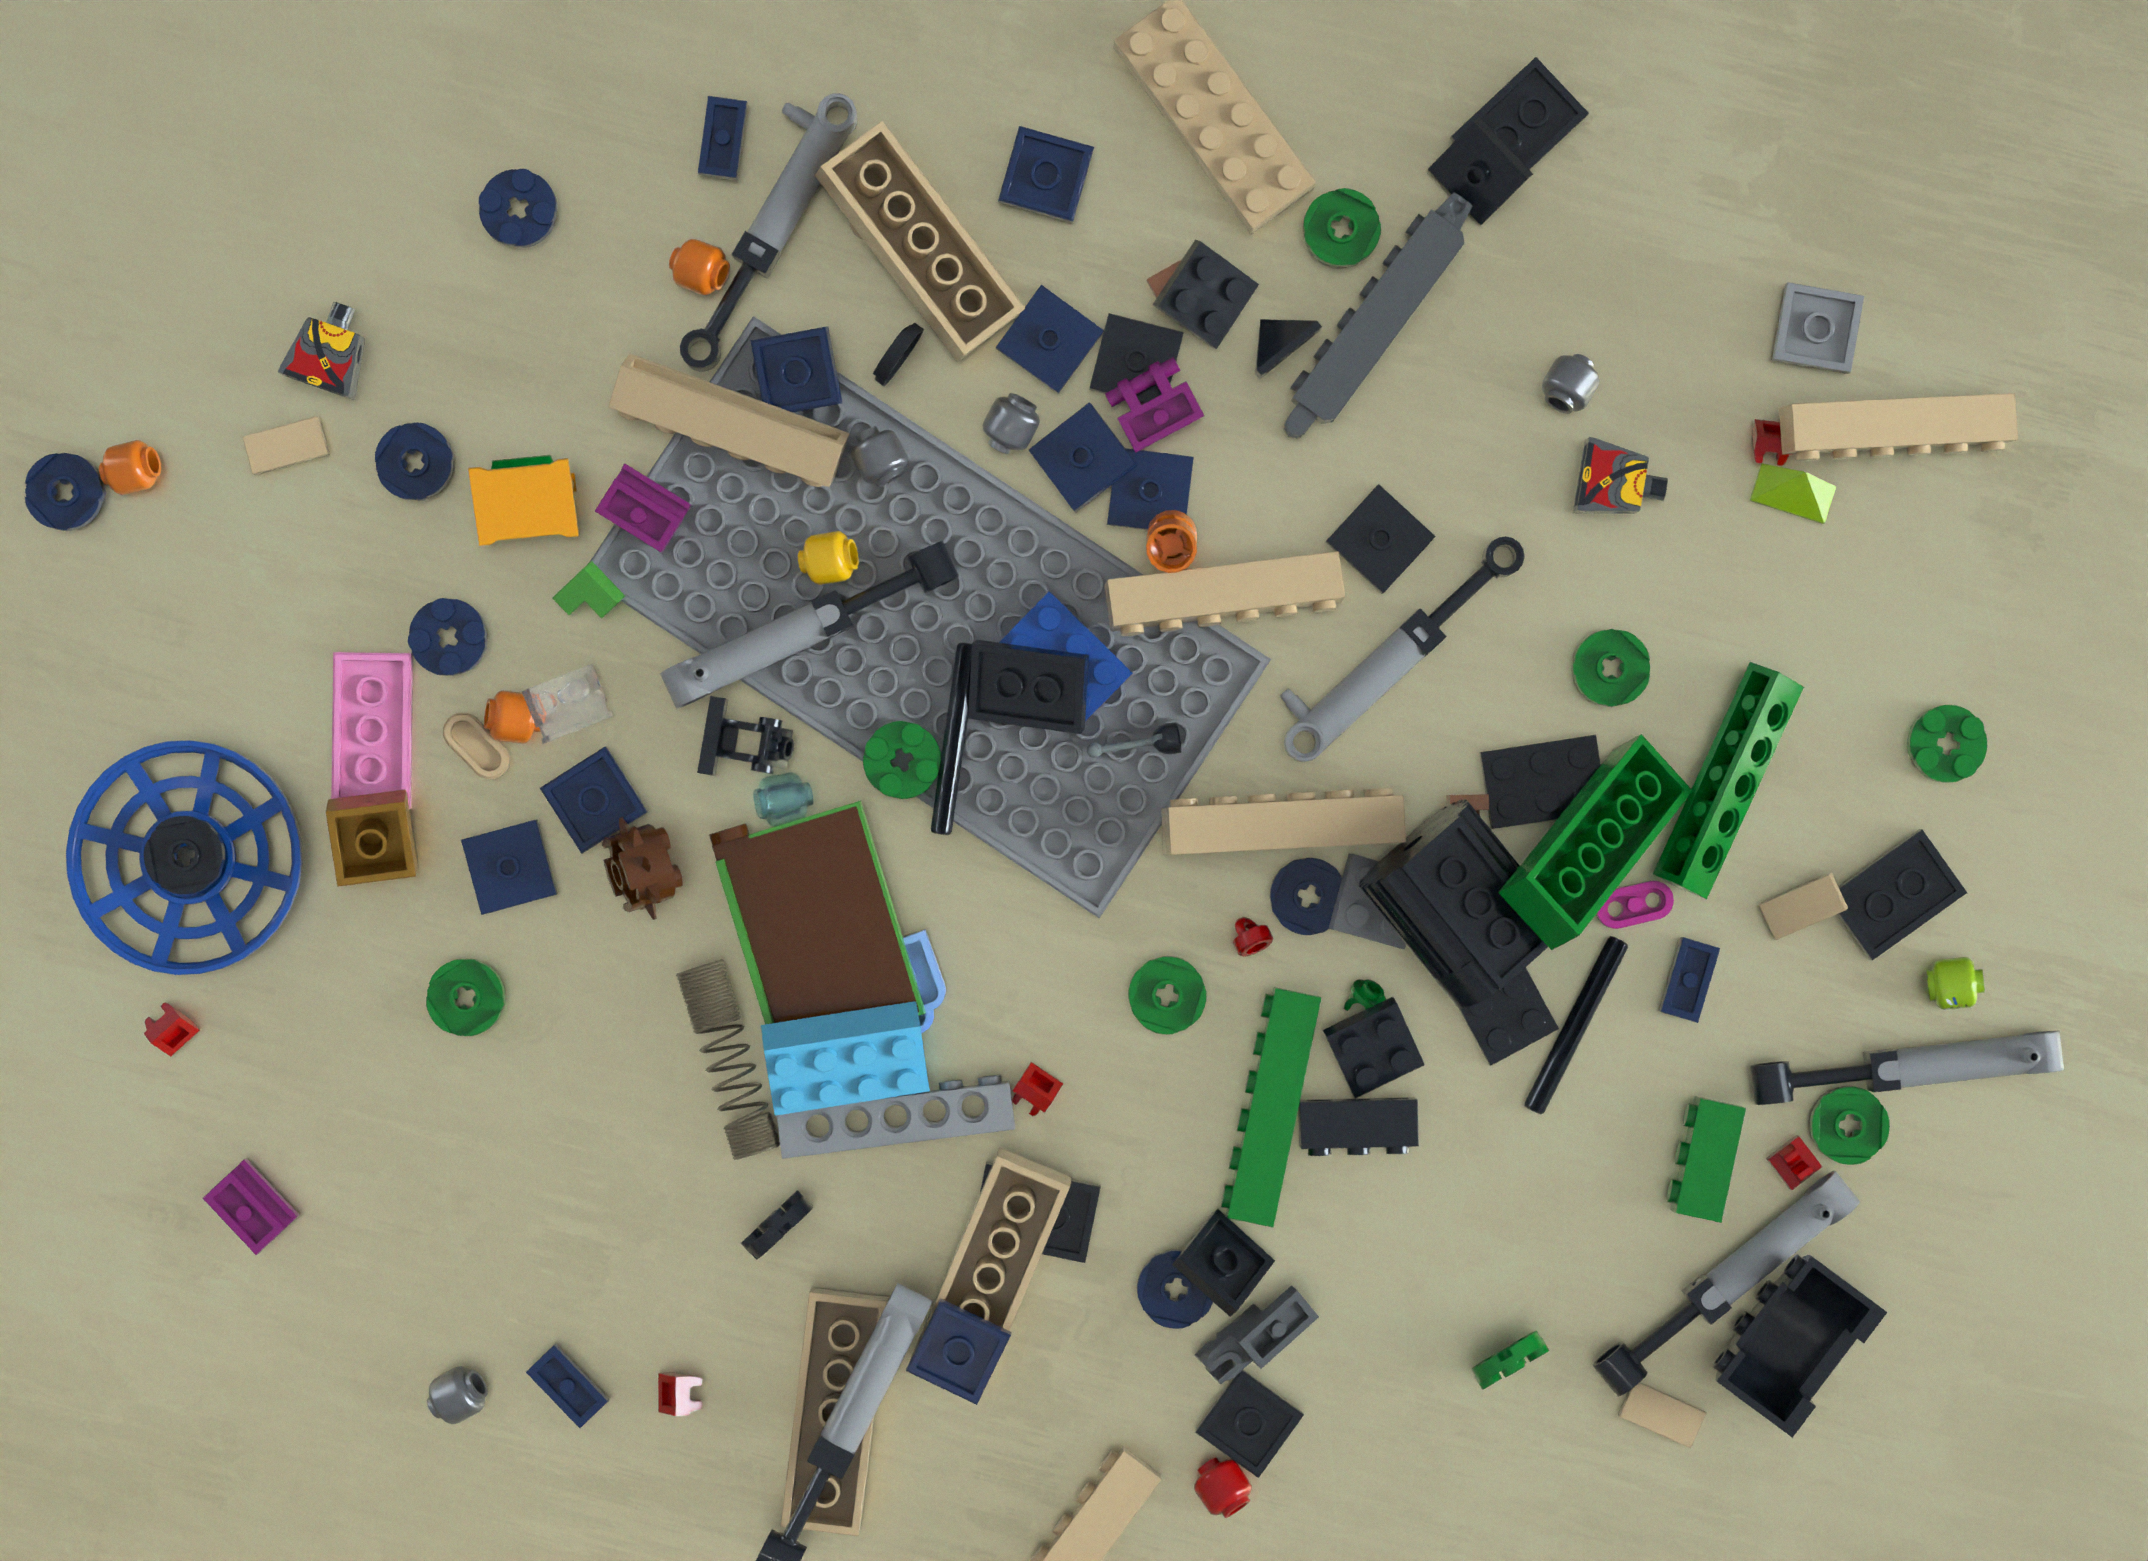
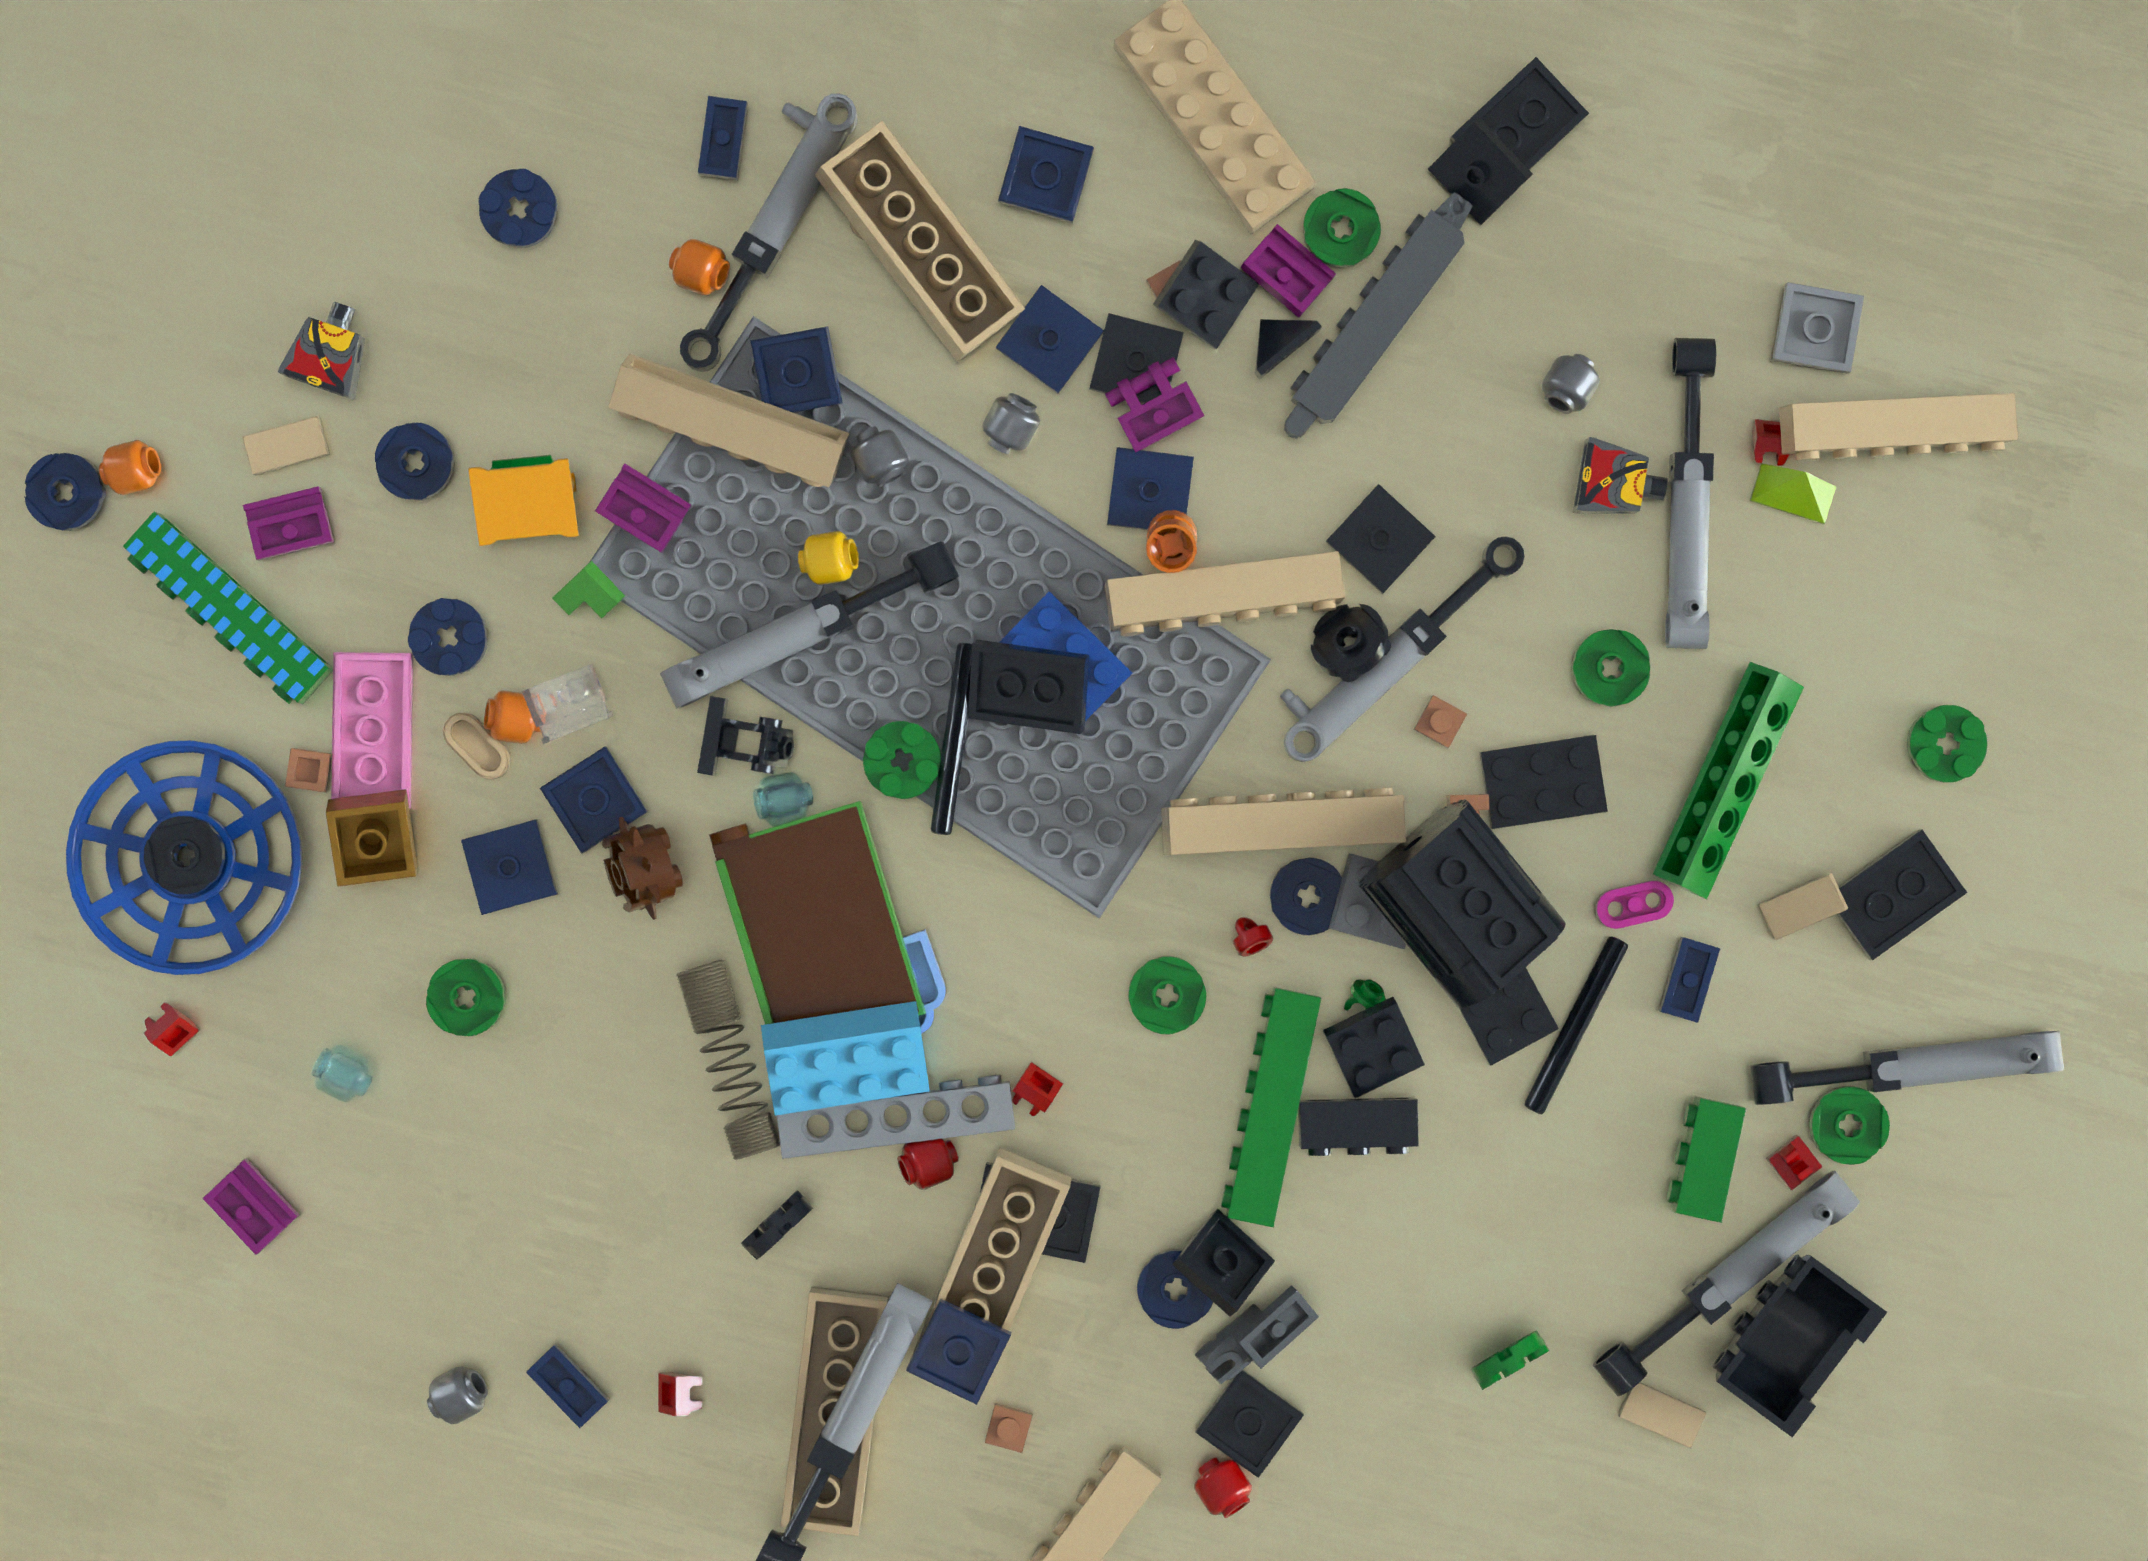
(228, 608): none -> green brick
(288, 523): none -> magenta plate
(308, 770): none -> nougat plate
(341, 1073): none -> clear light blue head
(897, 353): black piece -> none
(927, 1162): none -> red head
(1008, 1428): none -> nougat plate
(1082, 457): dark blue plate -> none
(1164, 739): hinge -> none
(1288, 270): none -> magenta plate
(1360, 656): none -> black plate
(1440, 721): none -> nougat plate
(1595, 842): green brick -> none
(1690, 505): none -> light grey piece
(1954, 983): lime head -> none

